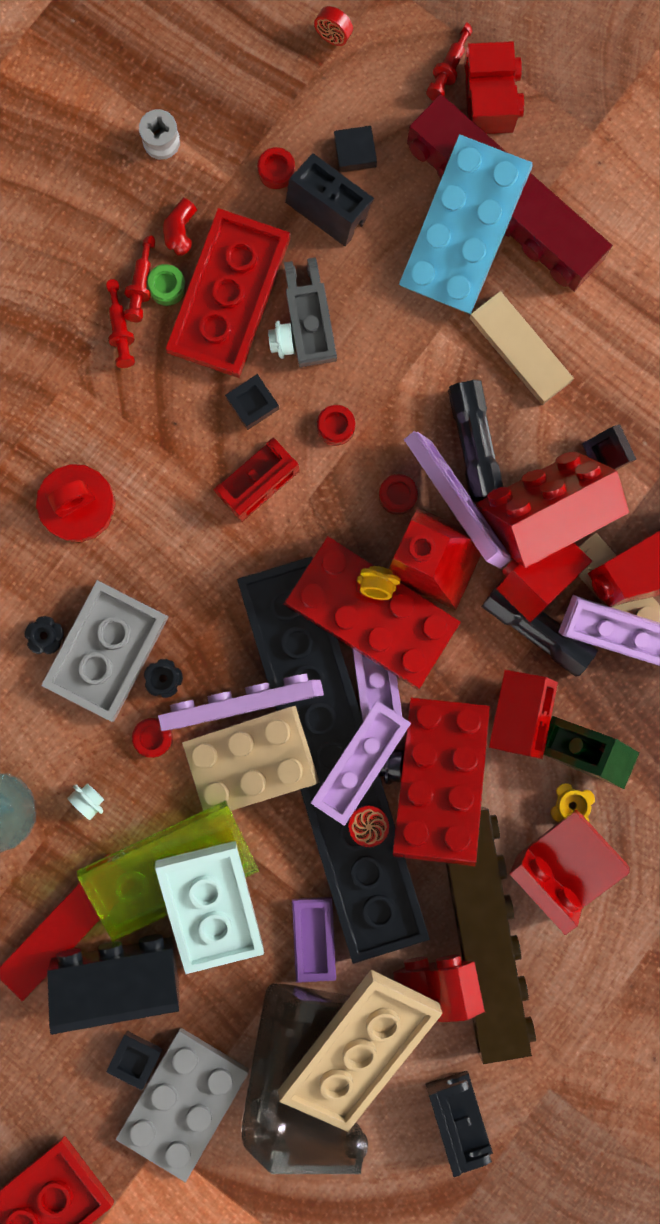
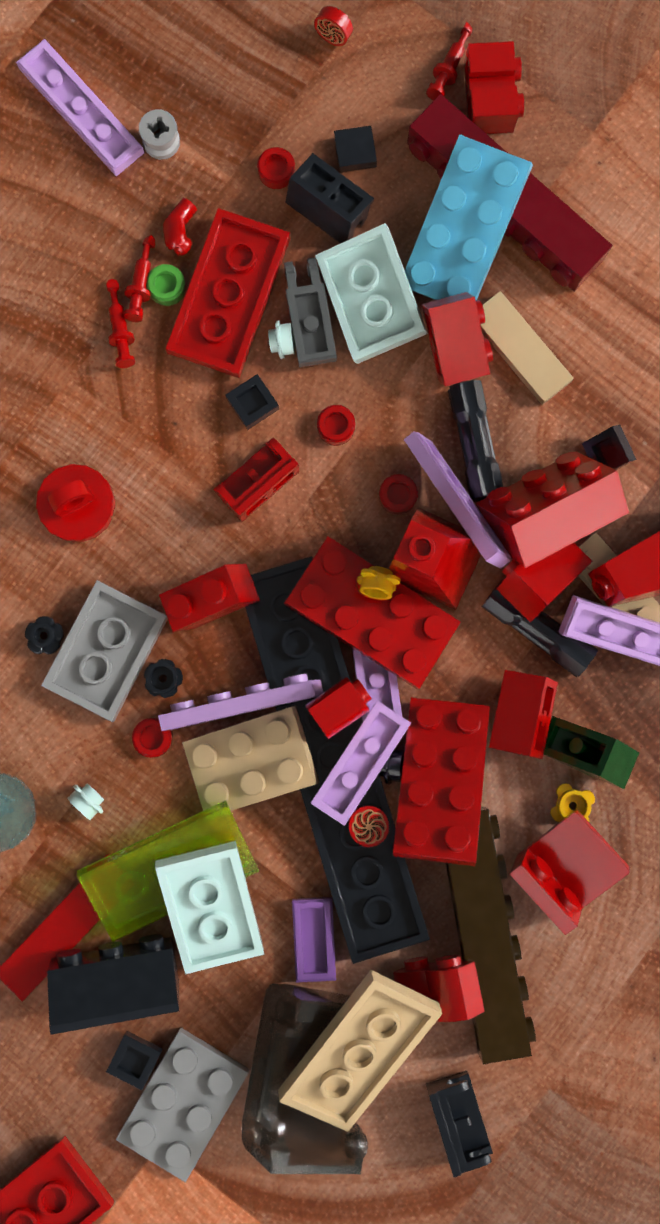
(80, 107): none -> lavender tile
(209, 597): none -> red brick
(339, 706): none -> red brick
(371, 294): none -> light aqua plate
(457, 338): none -> red brick

